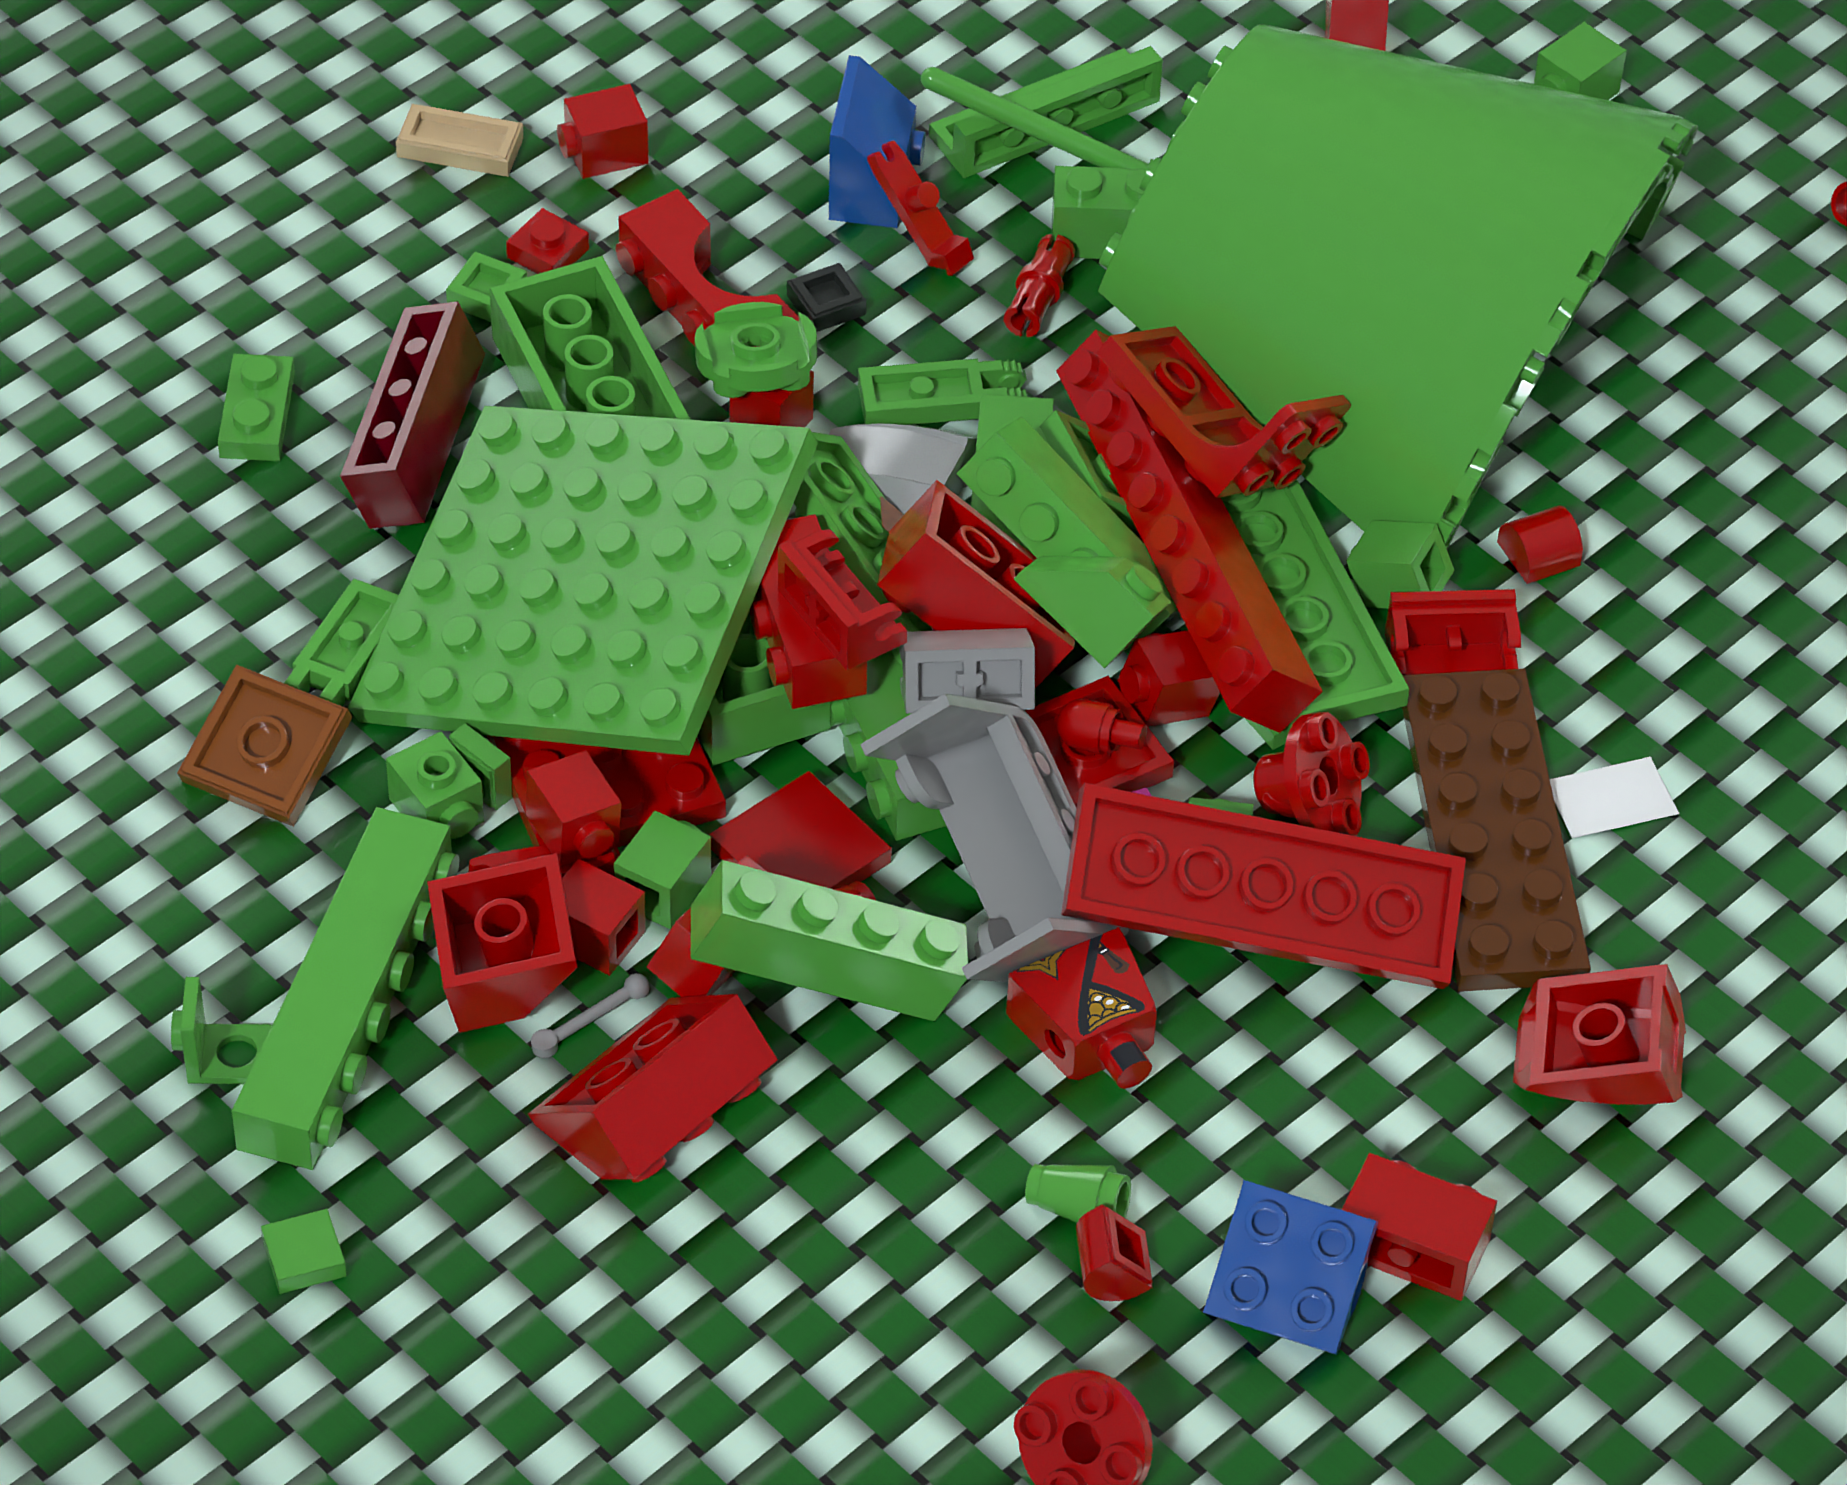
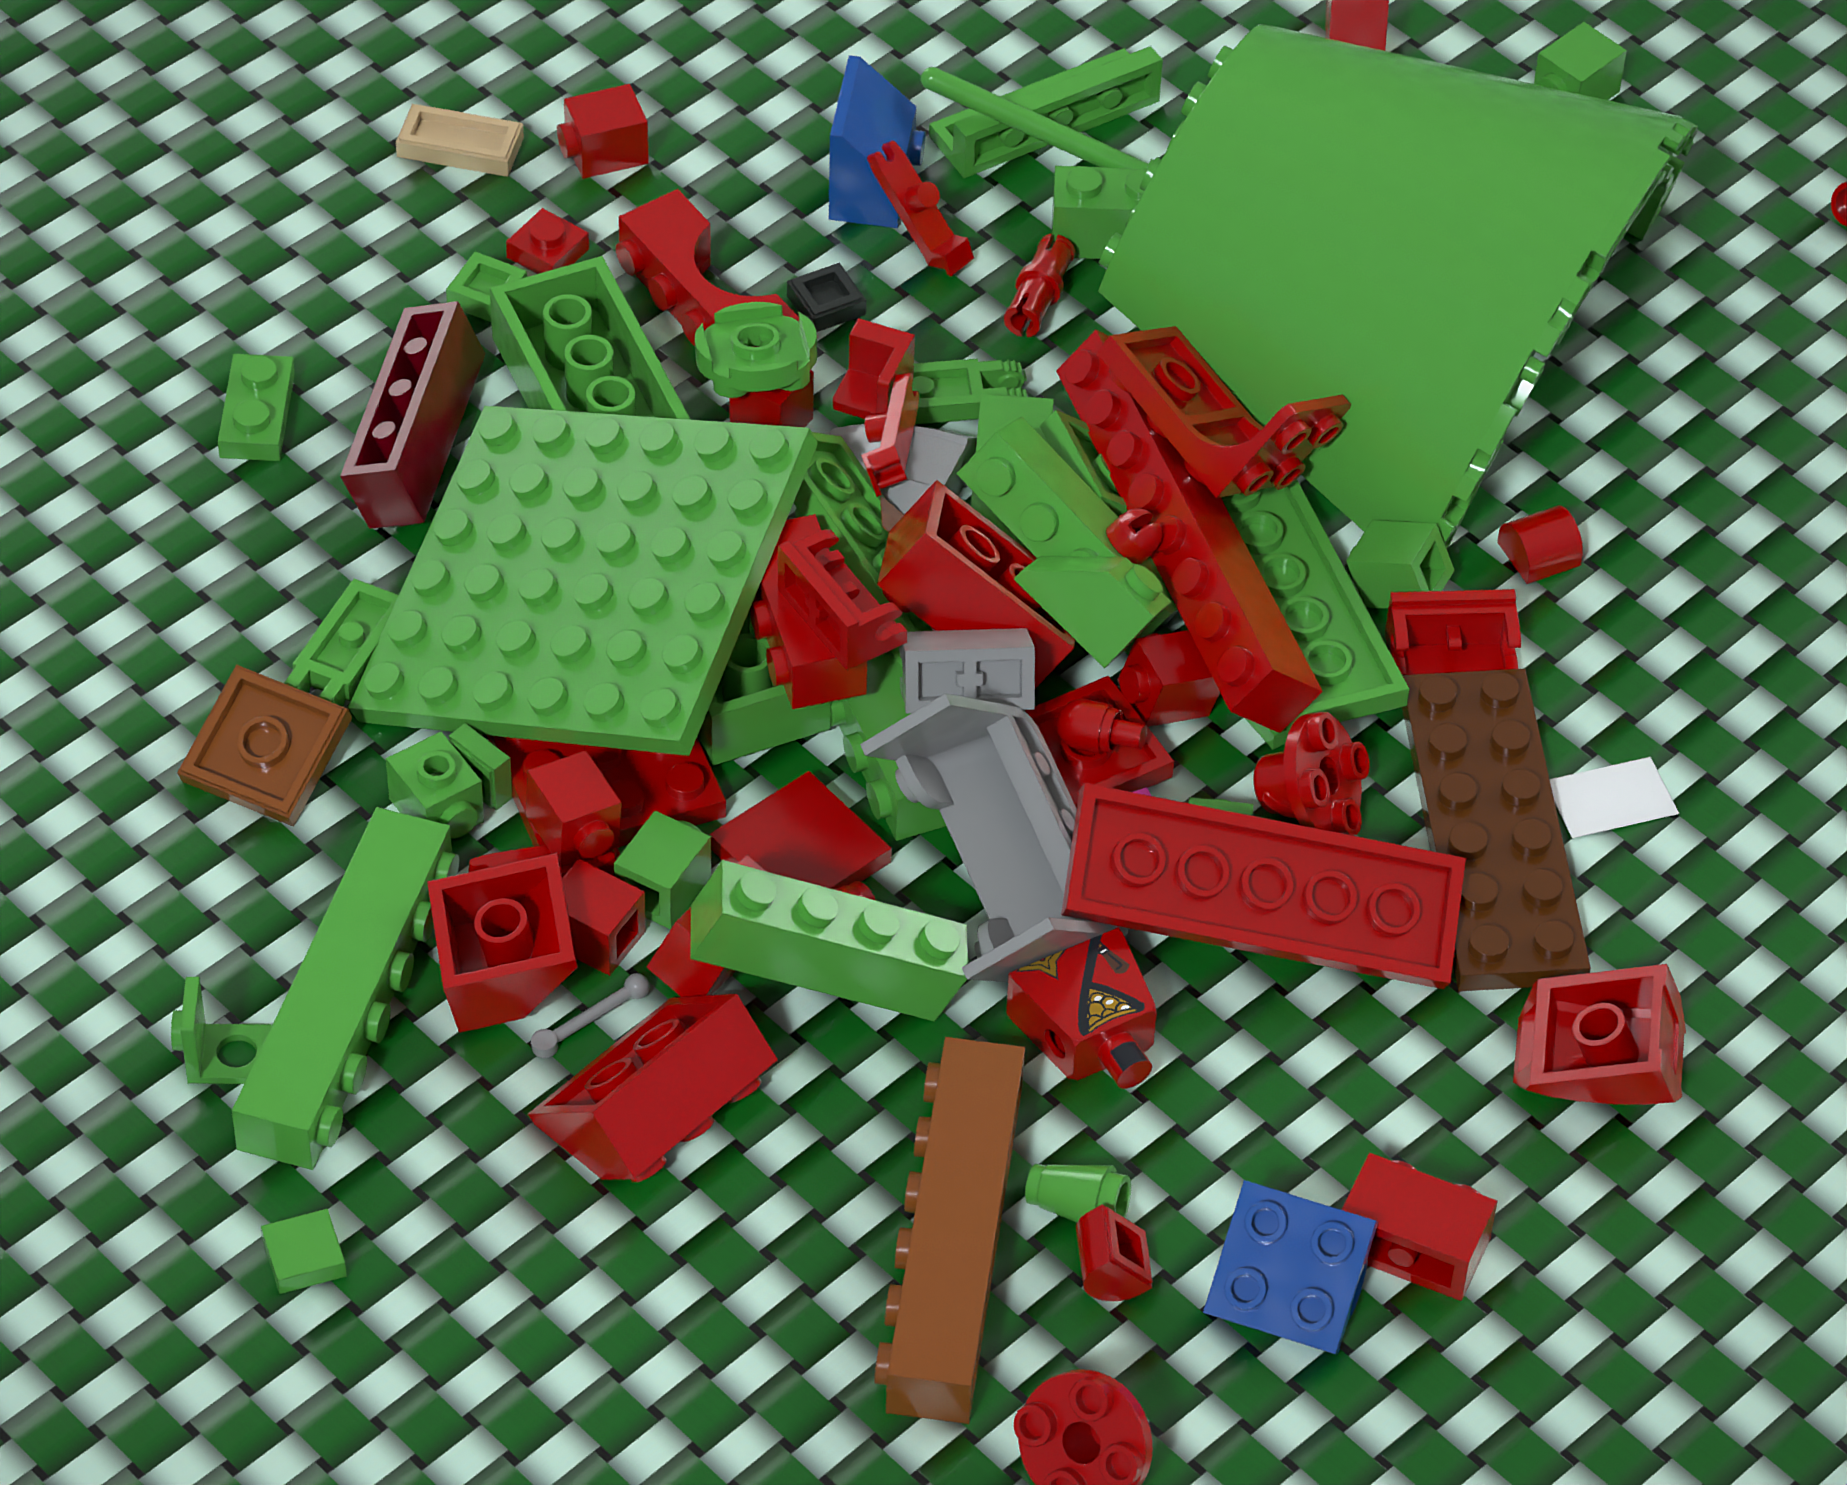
(874, 361): none -> red panel
(895, 432): none -> red piece
(954, 1231): none -> dark orange brick
(1134, 535): none -> red hinge

